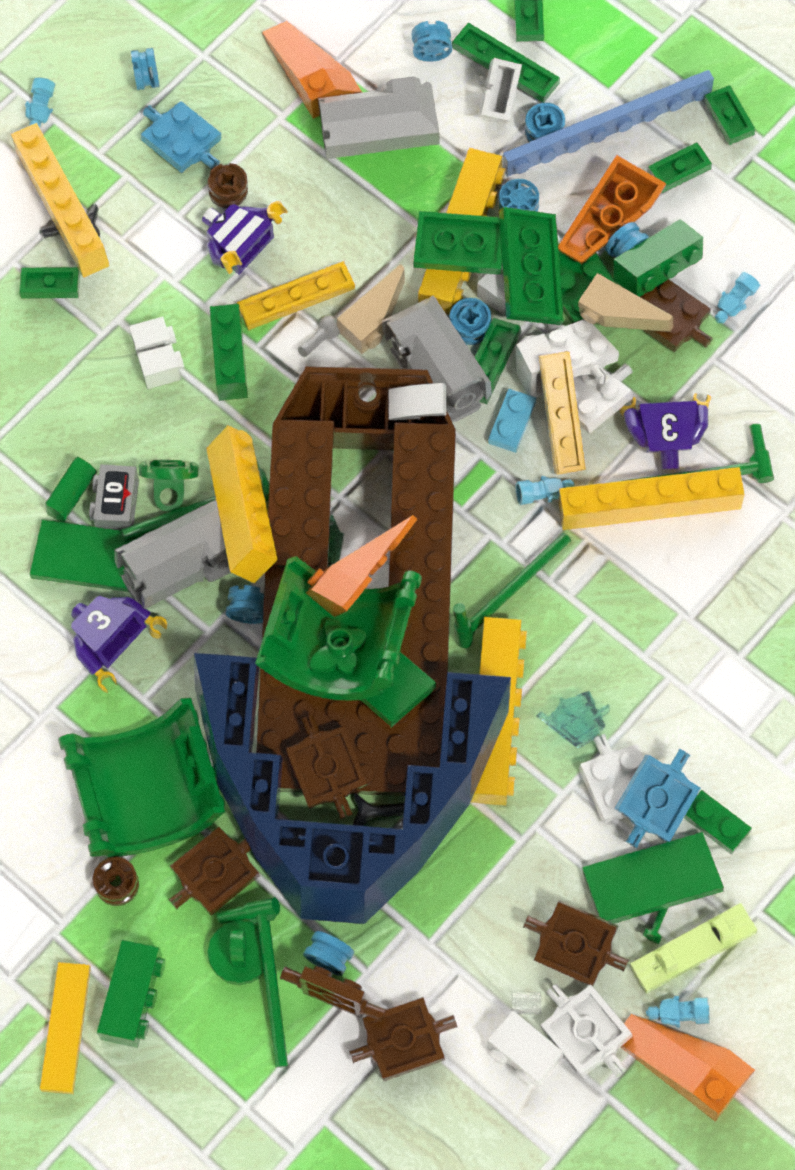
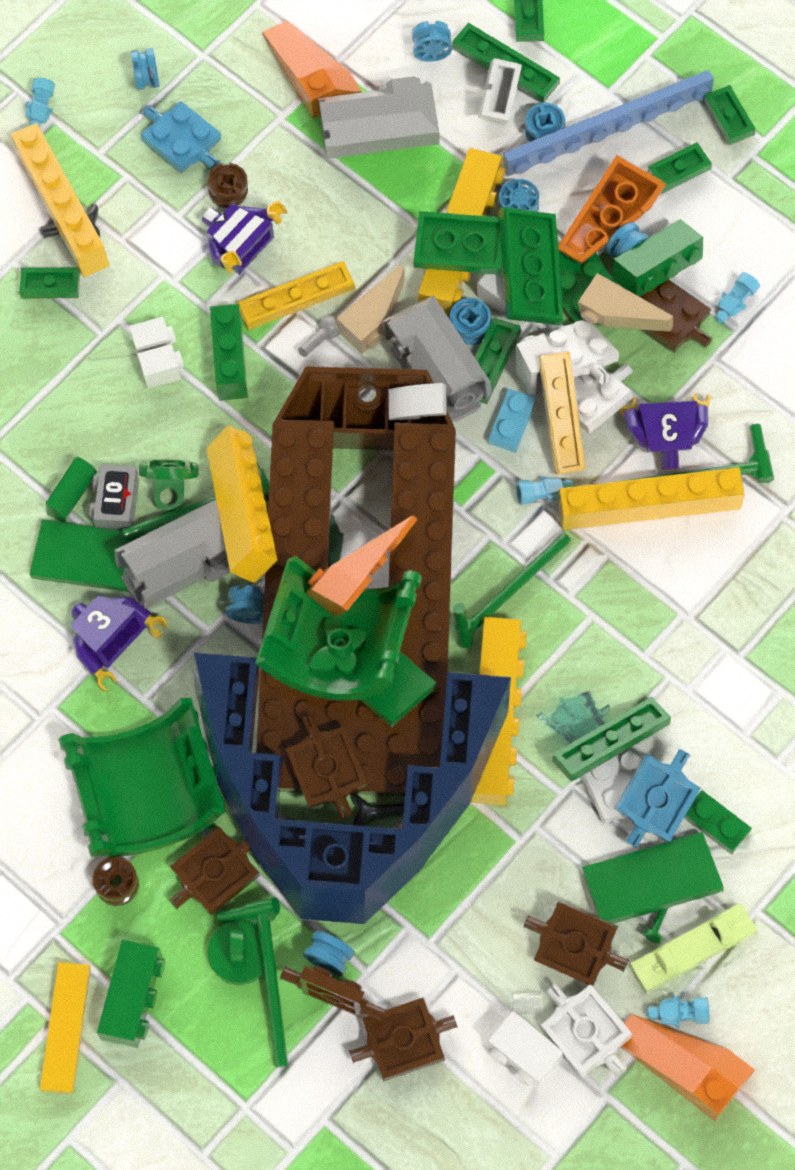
(611, 739): none -> plate

